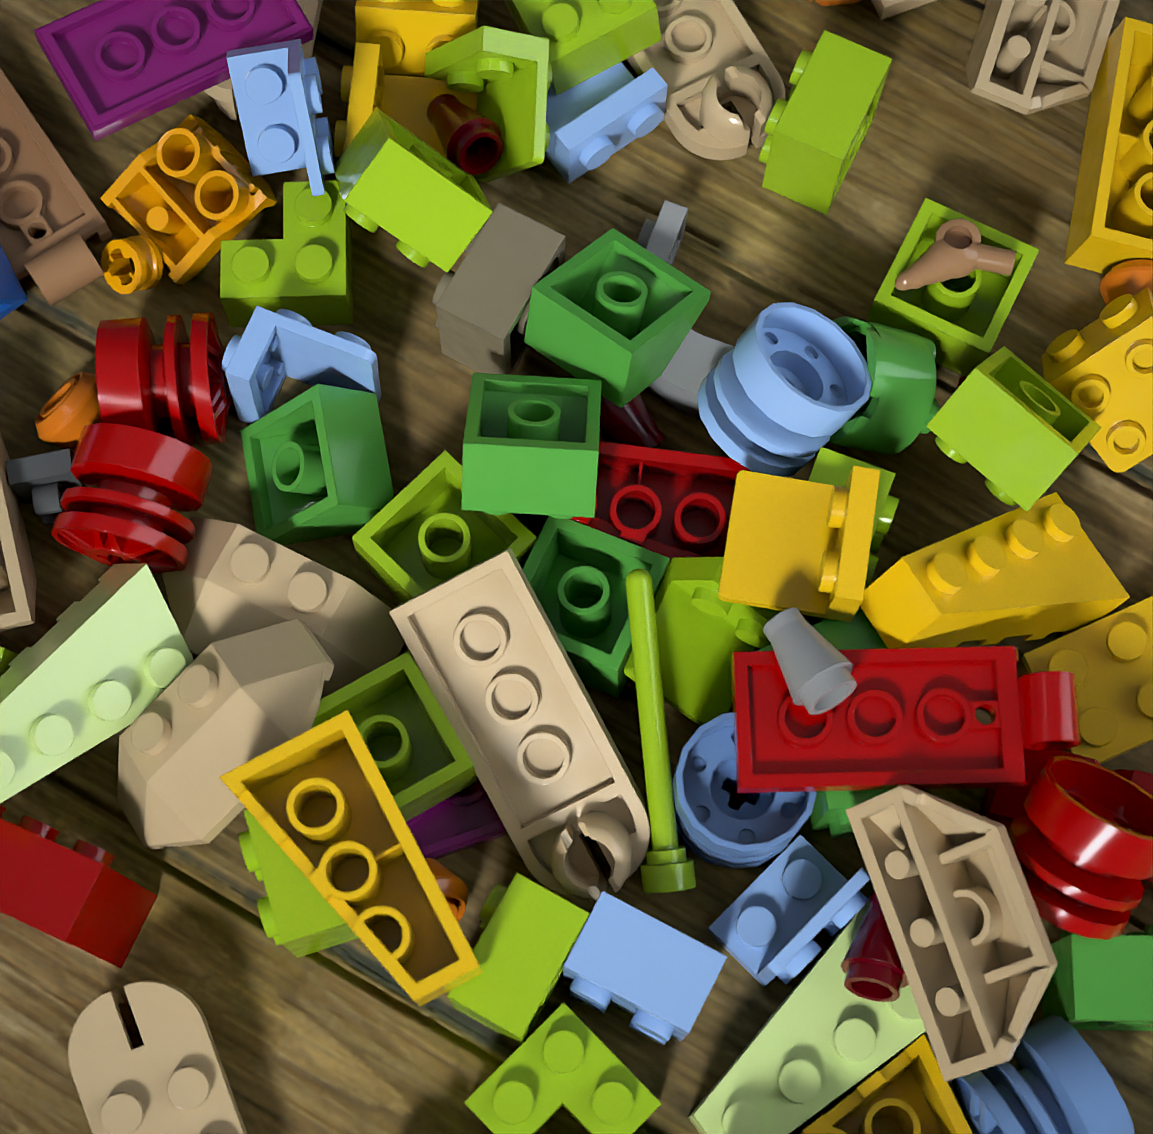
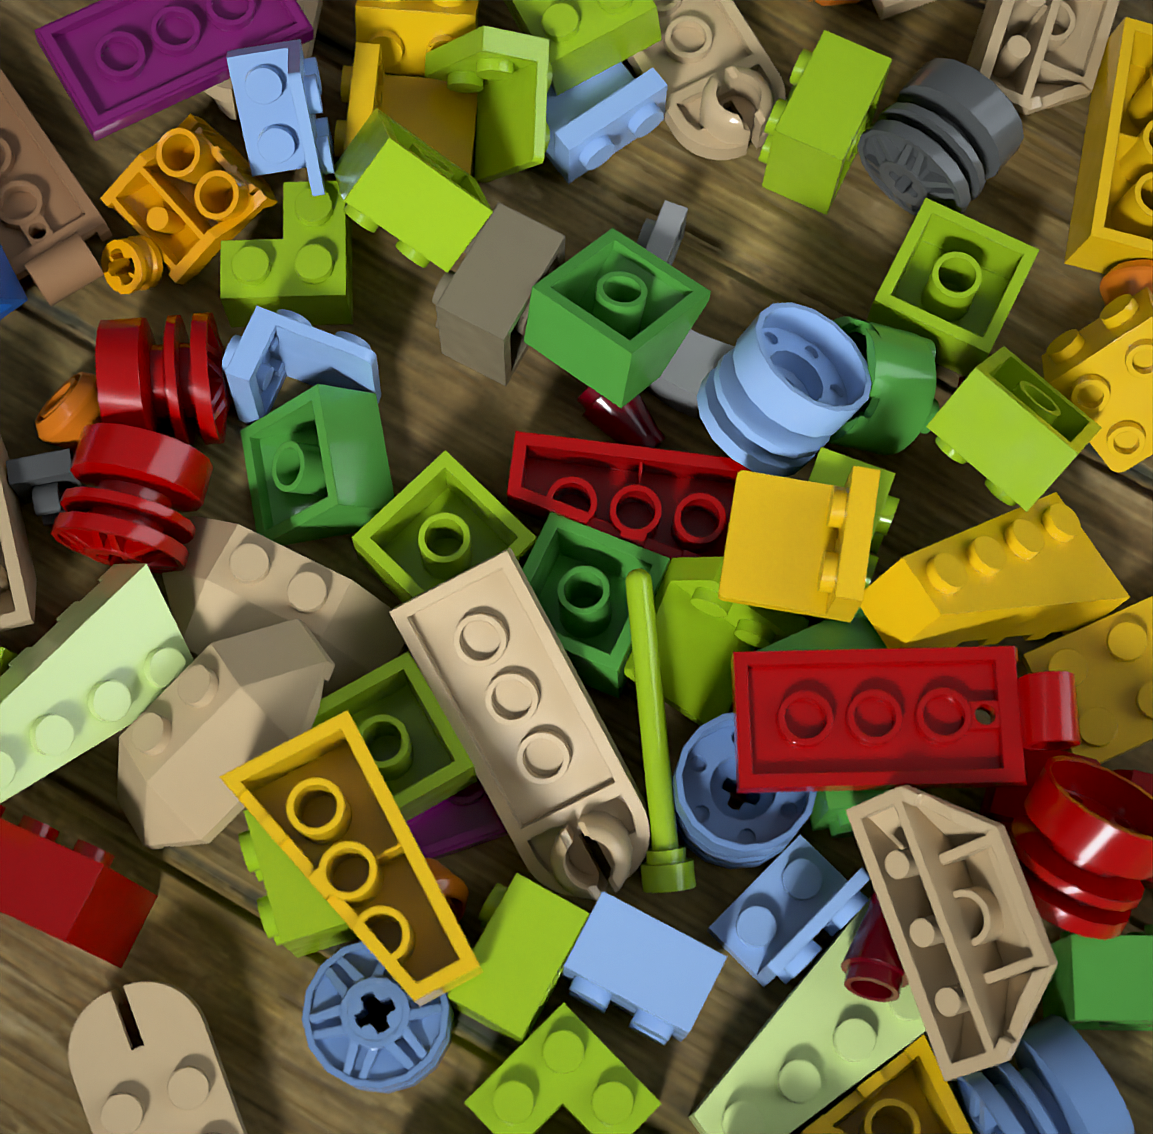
(361, 1054): none -> medium blue wheel
(465, 134): dark red cone -> none
(531, 445): bright green slope -> none
(810, 664): light grey cone -> none
(941, 137): none -> dark grey wheel
(954, 255): medium nougat animal -> none

